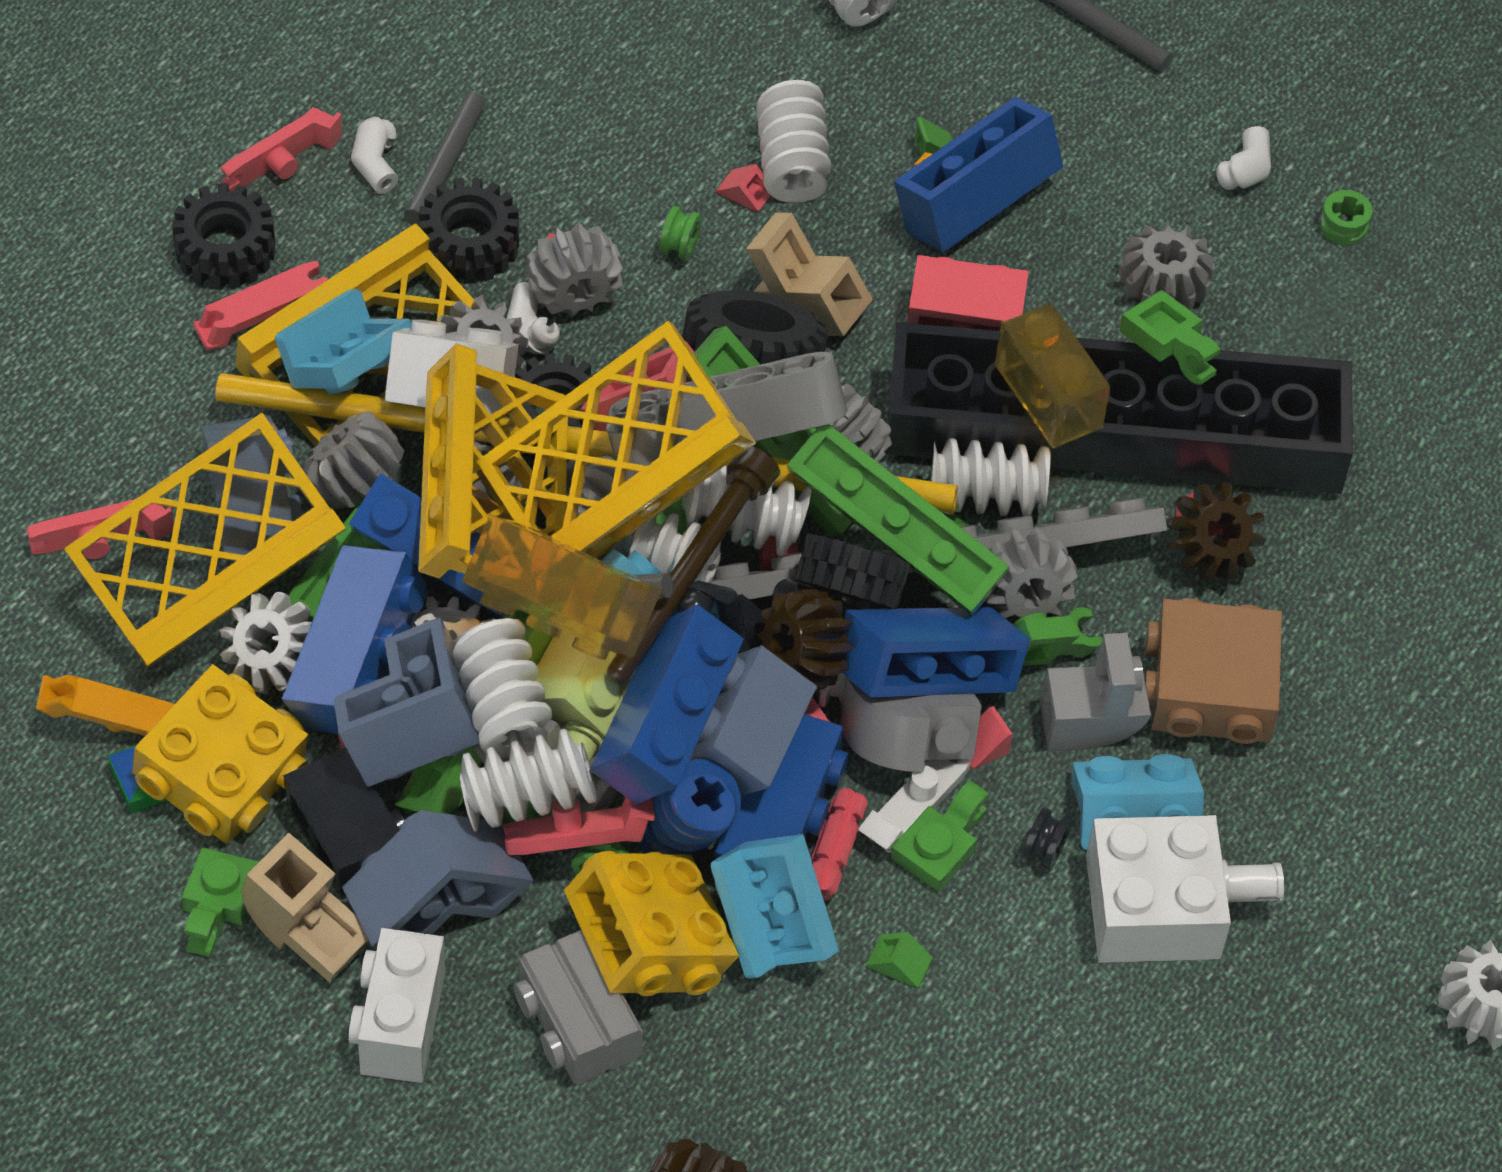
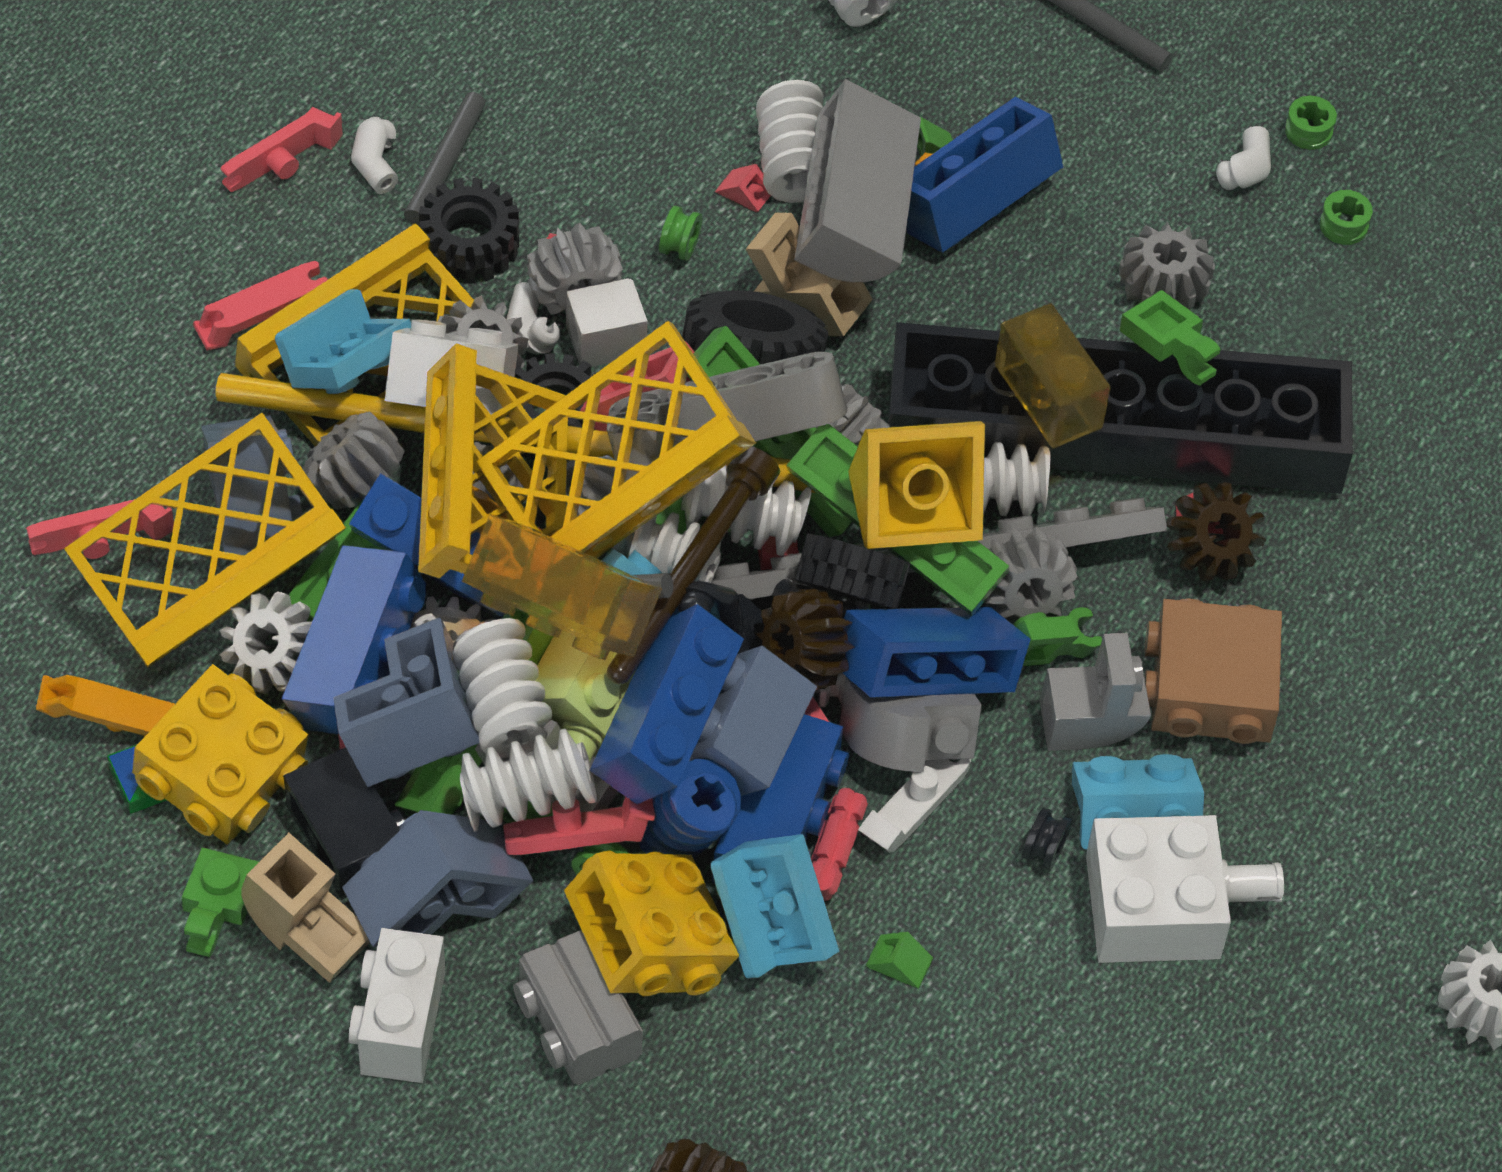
(218, 212): black tyre -> none
(604, 321): none -> white panel
(858, 186): none -> light grey brick
(919, 484): none -> yellow slope
(940, 843): bright green plate -> none
(965, 294): coral brick -> none
(992, 738): coral piece -> none
(1323, 117): none -> bright green bush

